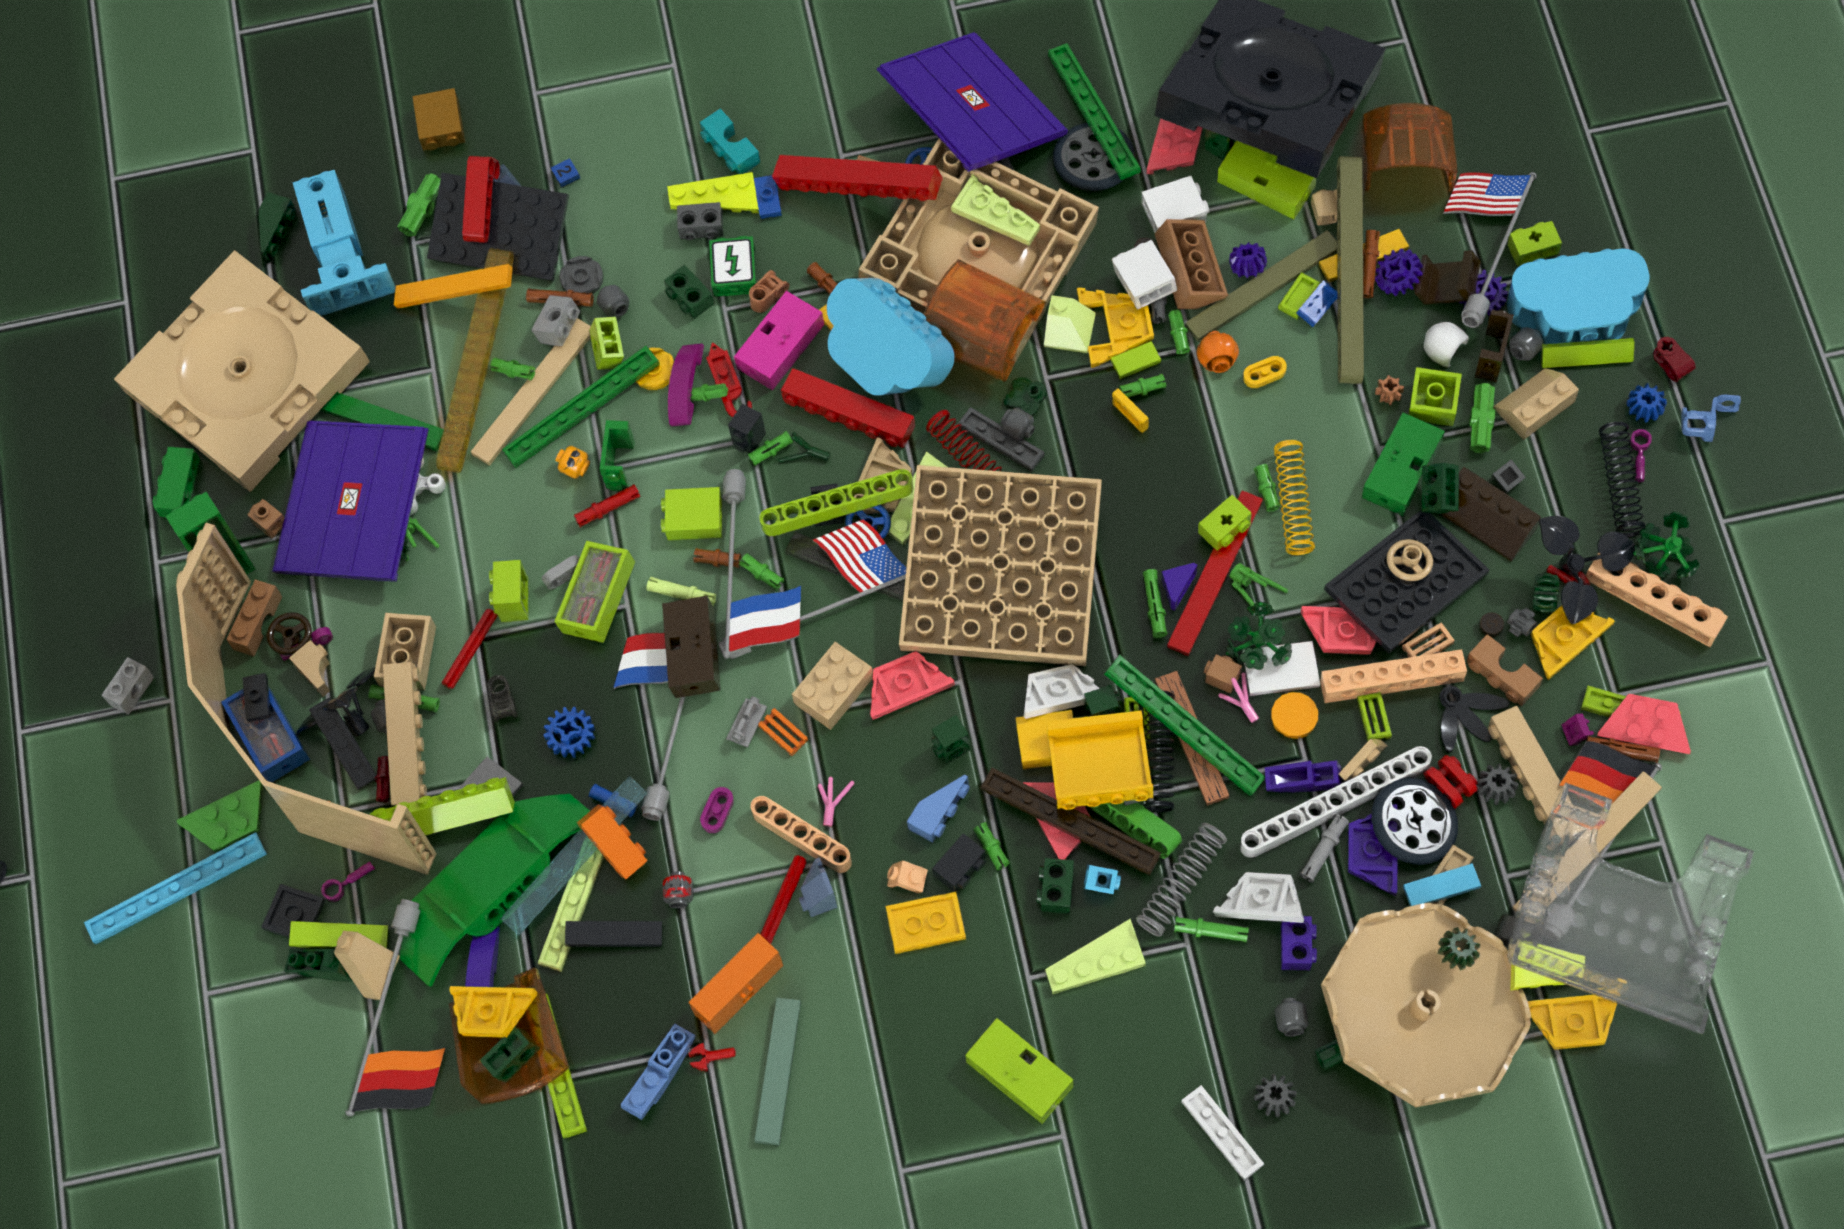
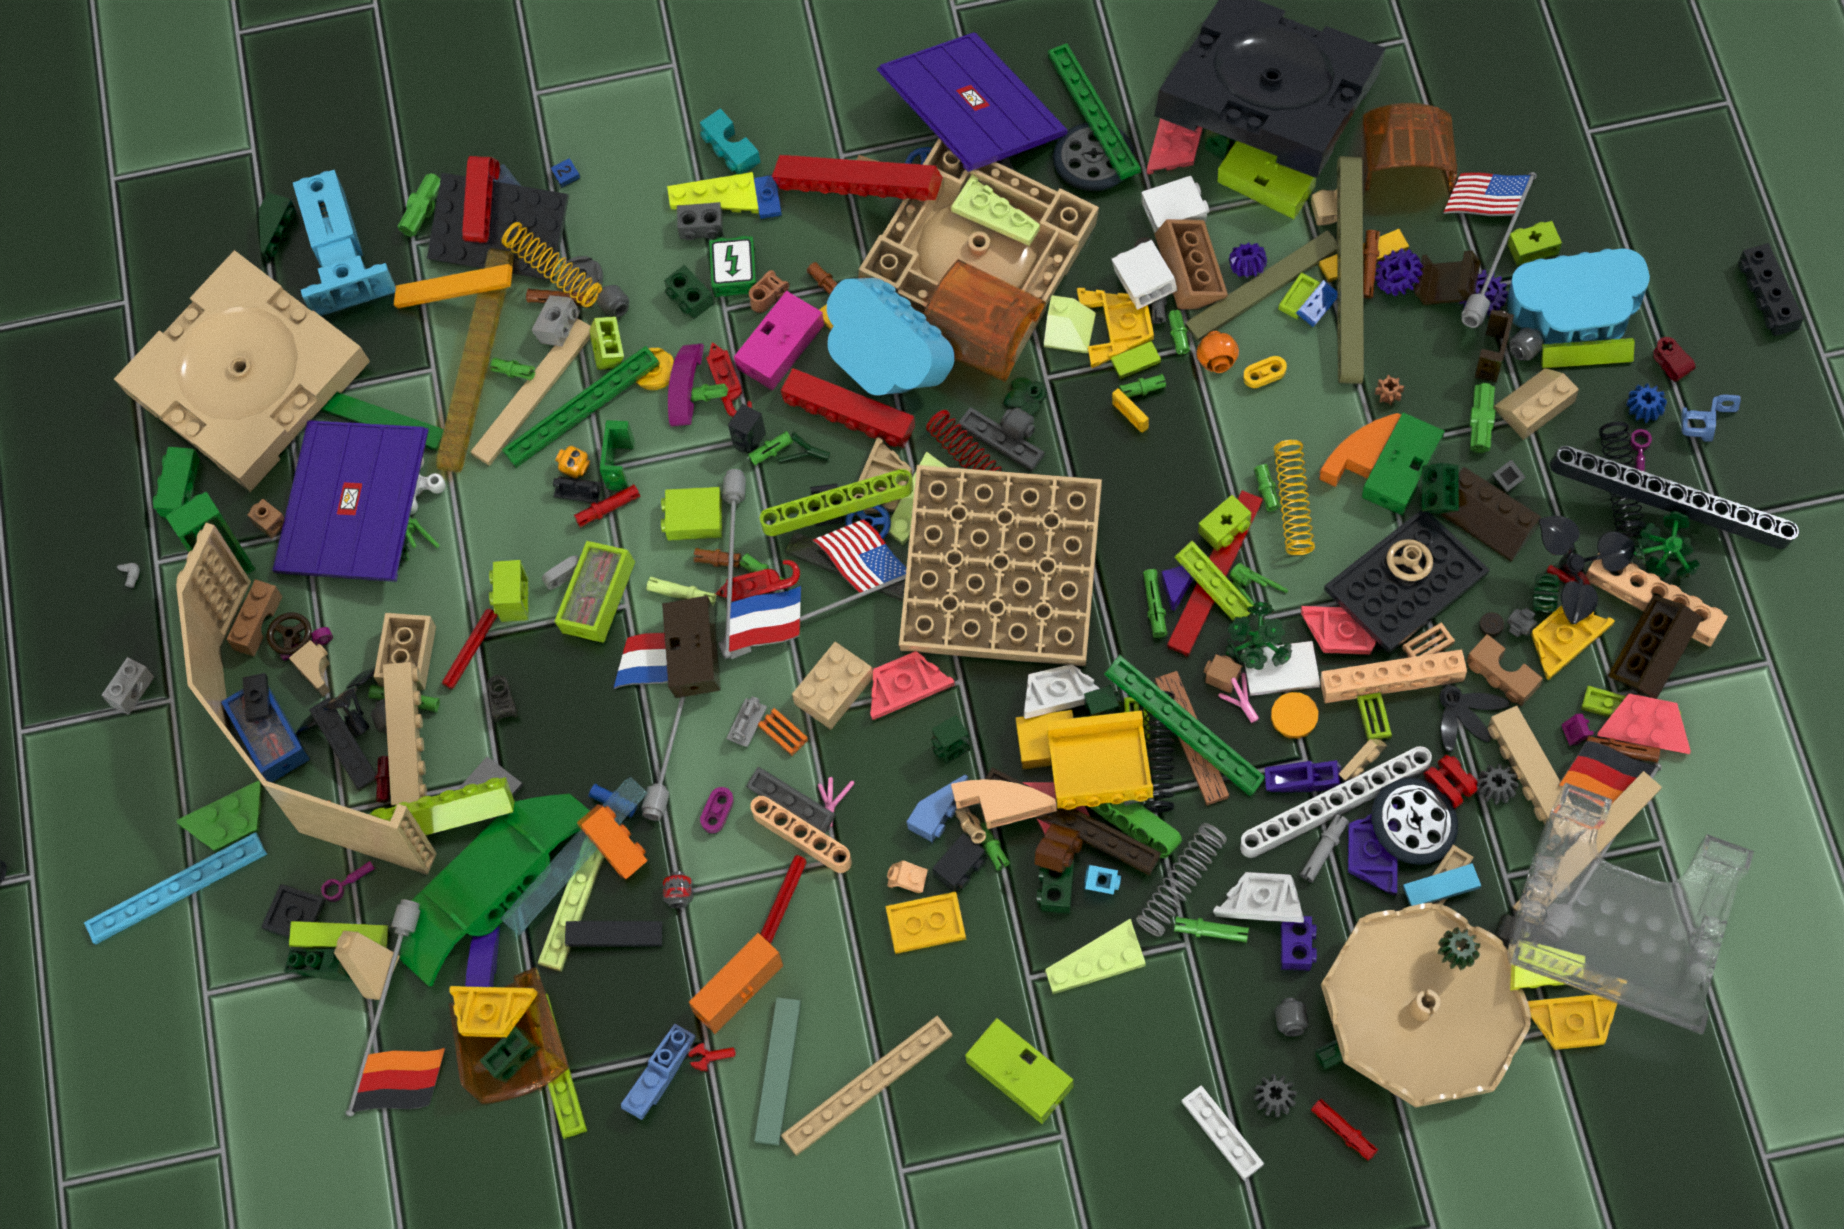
(133, 573): none -> light grey animal
(438, 119): pearl gold brick -> none
(575, 739): blue gear -> none
(577, 489): none -> black hinge
(595, 286): none -> yellow piece
(760, 582): none -> red plate
(791, 799): none -> dark grey tile
(817, 891): sand blue slope -> none
(866, 1085): none -> tan tile
(970, 824): none -> tan pin
(1002, 800): none -> light nougat slope
(1058, 848): none -> reddish brown brick
(1213, 581): none -> lime tile
(1352, 1136): none -> red pin
(1359, 450): none -> orange slope
(1435, 396): lime brick -> none
(1442, 342): white piece -> none
(1655, 646): none -> dark brown slope
(1684, 497): none -> black beam
(1770, 290): none -> black brick

